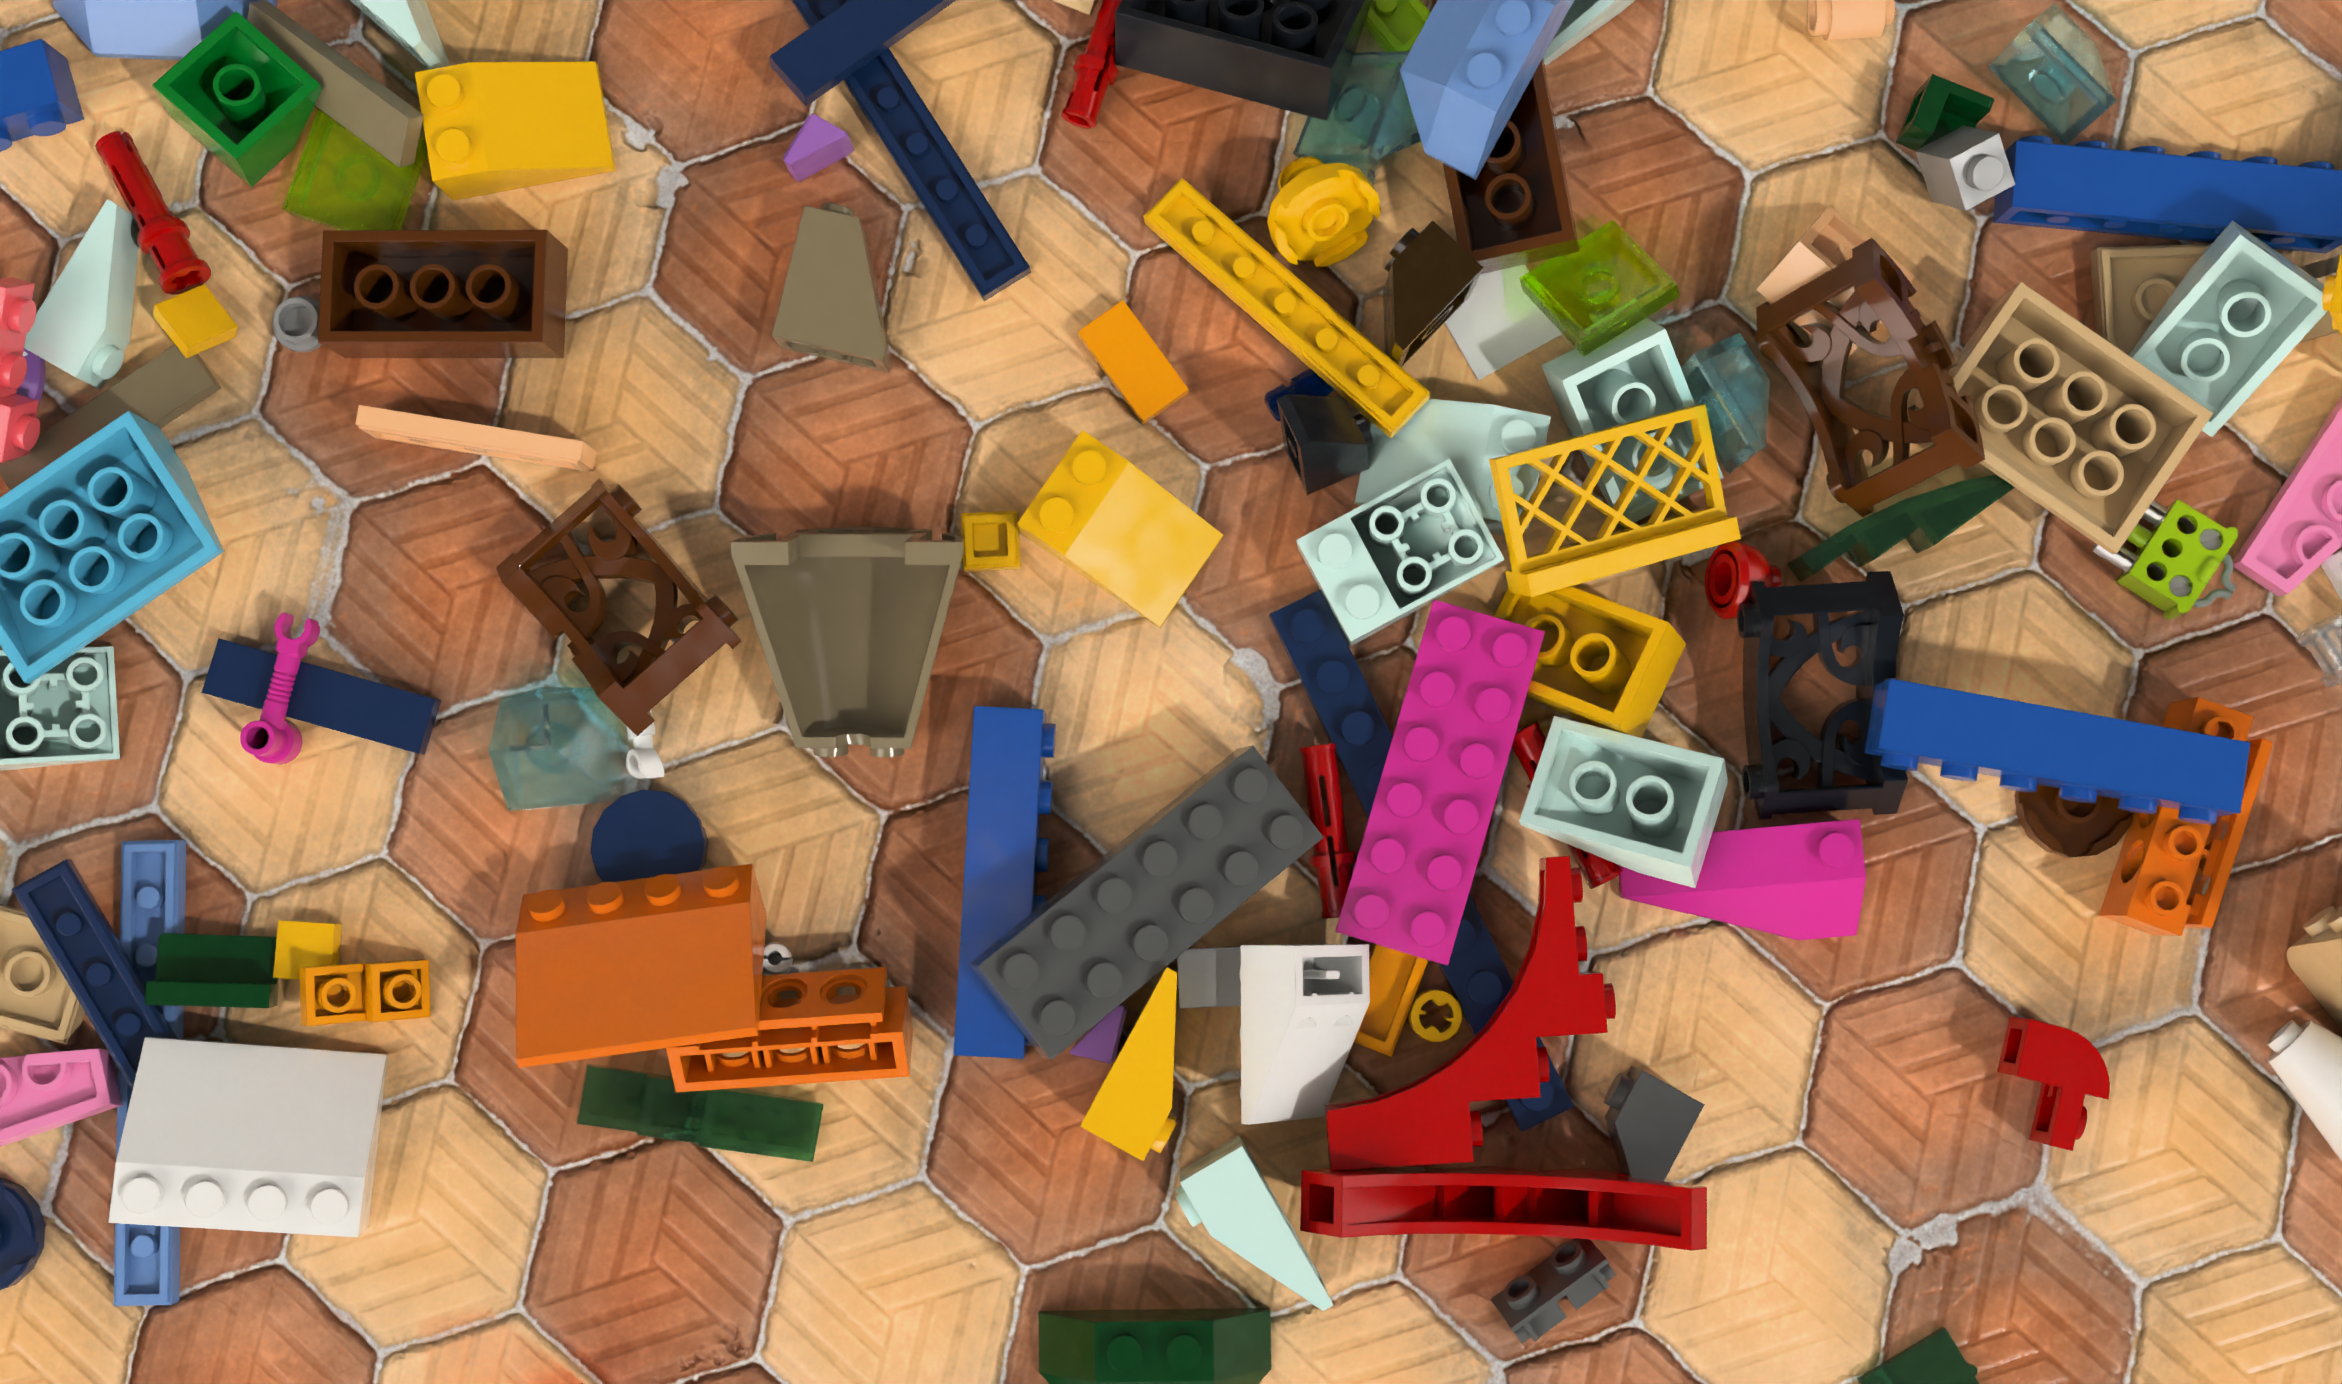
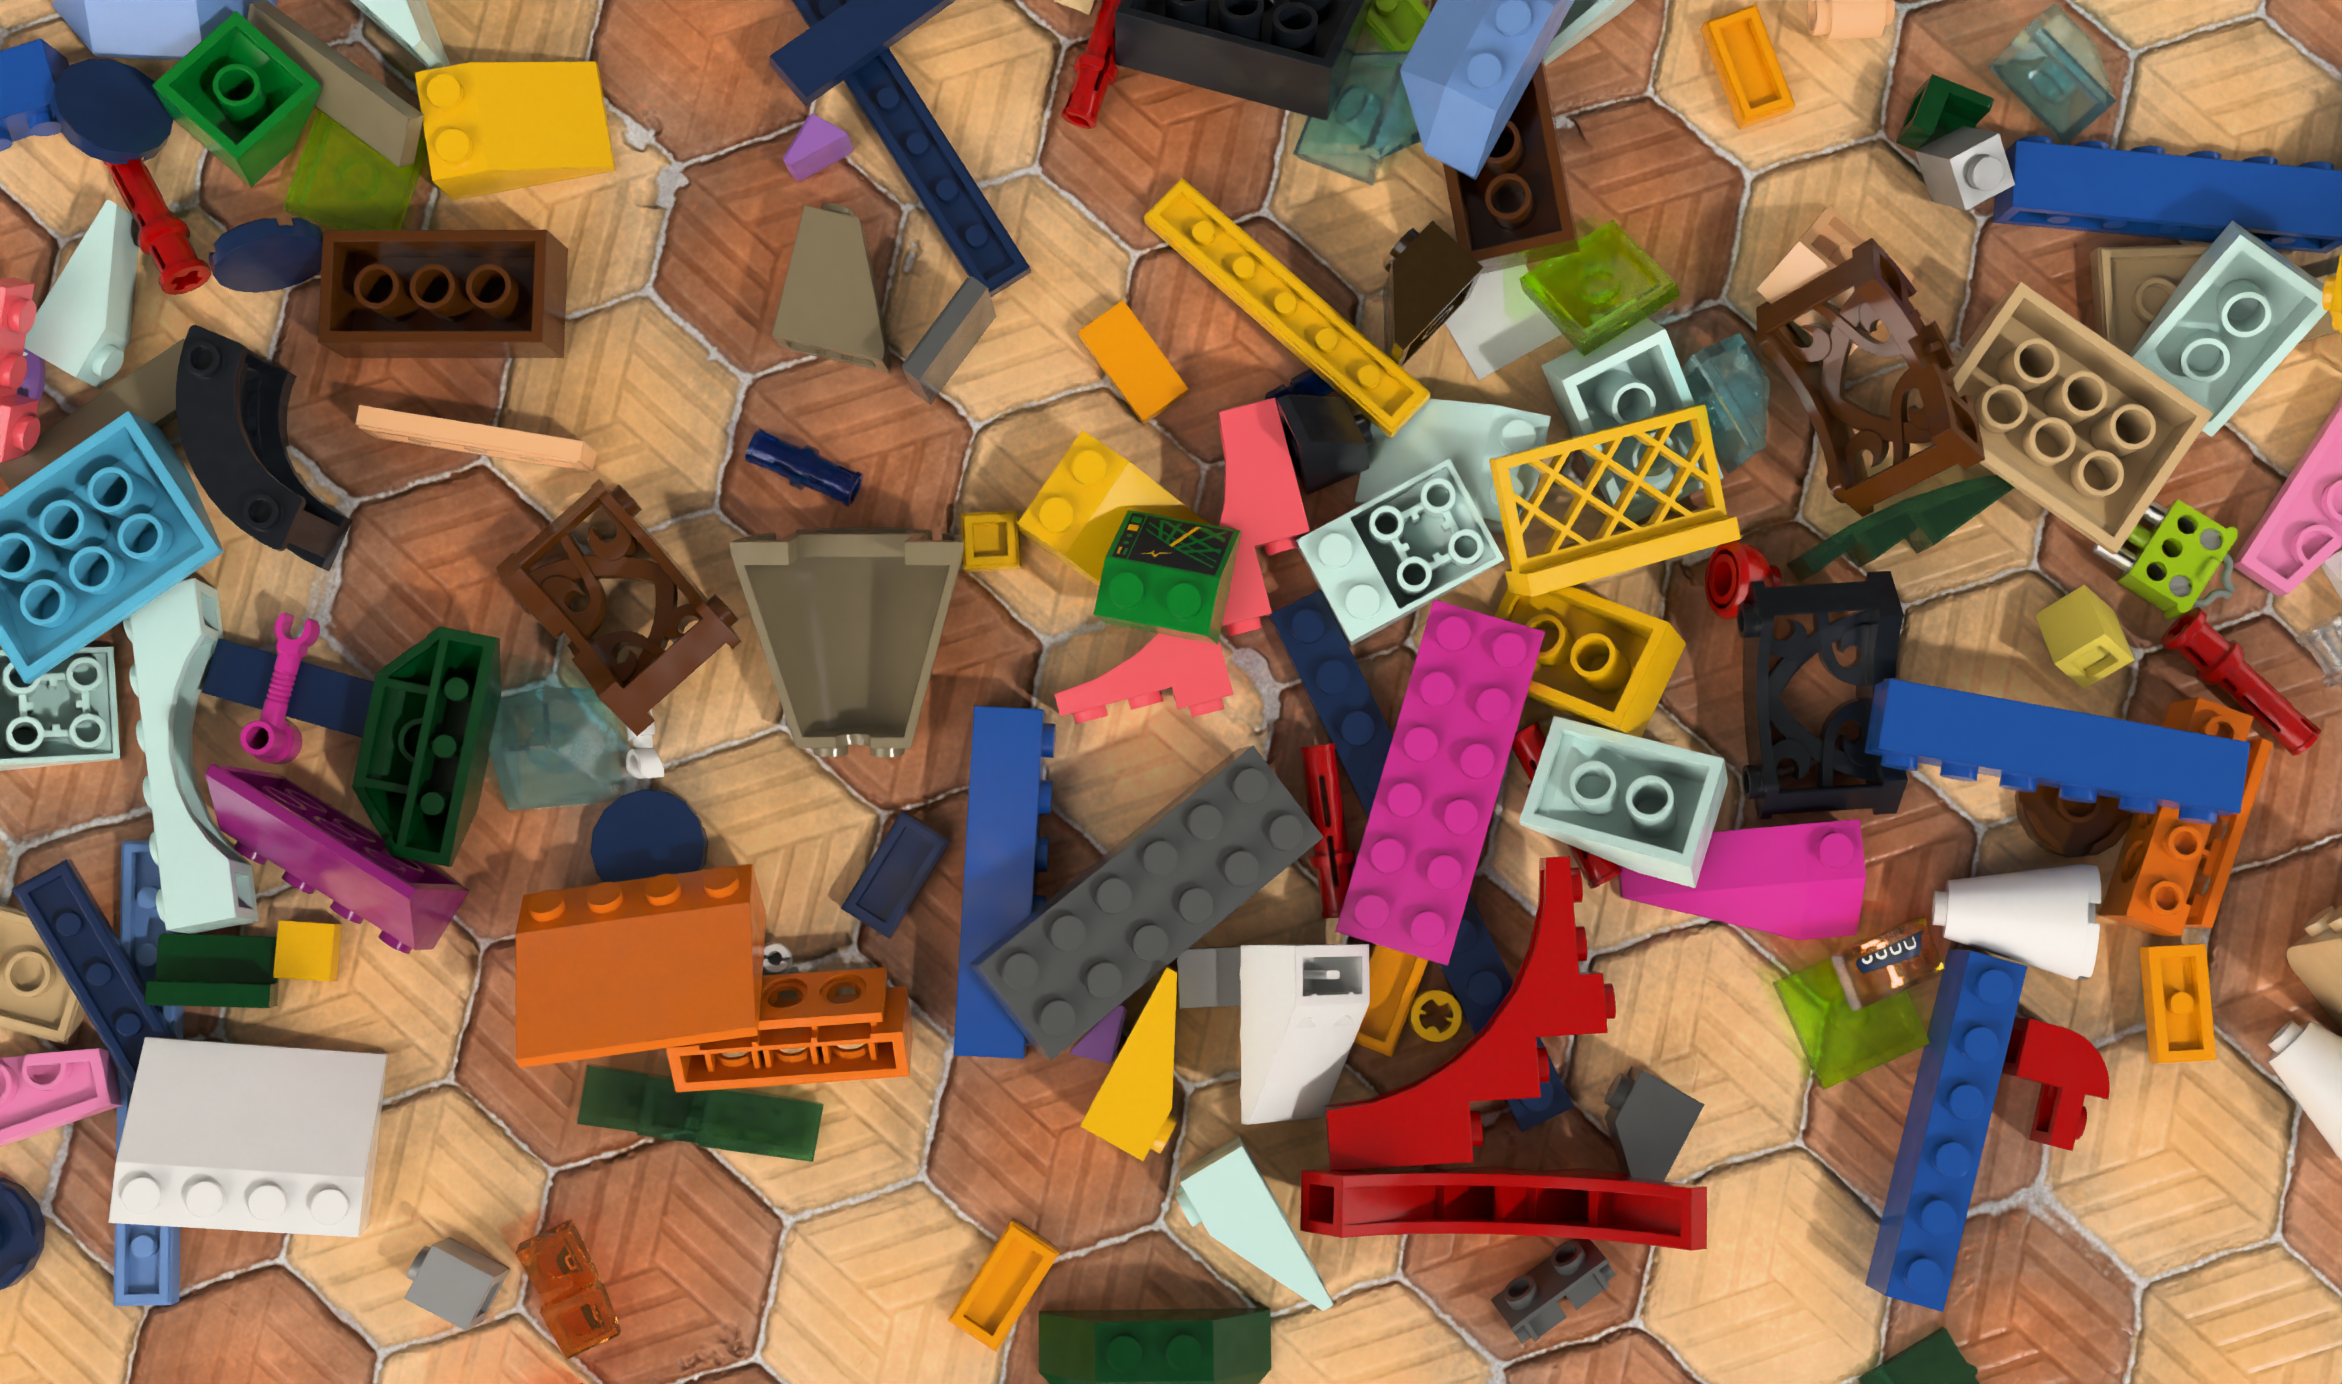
(110, 111): none -> dark blue tile
(195, 321): yellow tile -> none
(200, 873): none -> light aqua arch
(236, 442): none -> black fence
(266, 255): none -> dark blue tile
(297, 324): light grey plate -> none
(333, 855): none -> magenta slope
(364, 992): light orange slope -> none
(429, 743): none -> dark green wedge
(455, 1282): none -> light grey brick
(570, 1288): none -> clear orange slope
(804, 467): none -> clear blue pin
(896, 875): none -> dark blue tile
(949, 339): none -> dark grey tile
(1004, 1285): none -> light orange tile
(1168, 577): none -> green slope
(1269, 512): none -> coral arch
(1321, 211): yellow tile -> none
(1747, 66): none -> light orange tile
(1841, 1040): none -> clear neon green tile
(1887, 963): none -> clear orange slope
(1946, 1128): none -> blue brick
(2027, 916): none -> white cone
(2084, 637): none -> light yellow panel
(2177, 1003): none -> light orange plate
(2224, 664): none -> red pin

